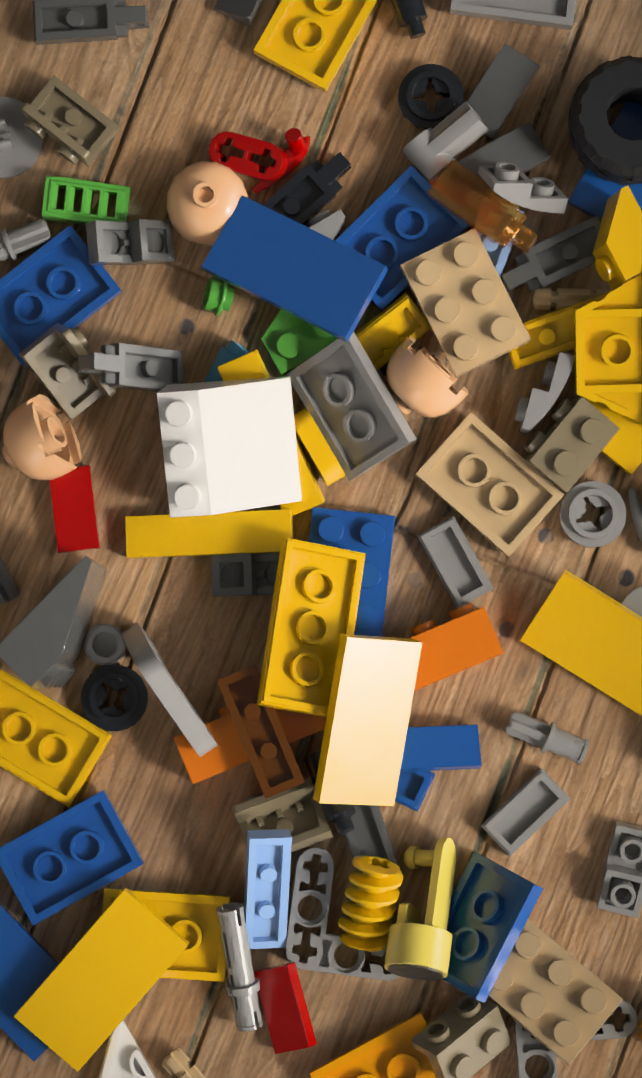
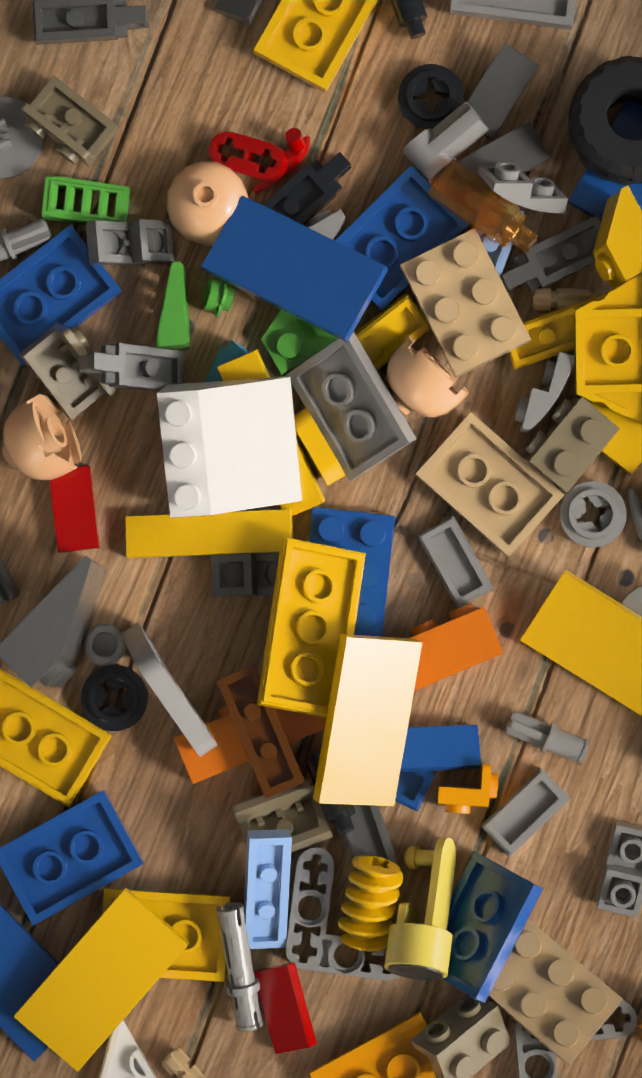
(174, 323): none -> bright green slope
(461, 798): none -> light orange bracket

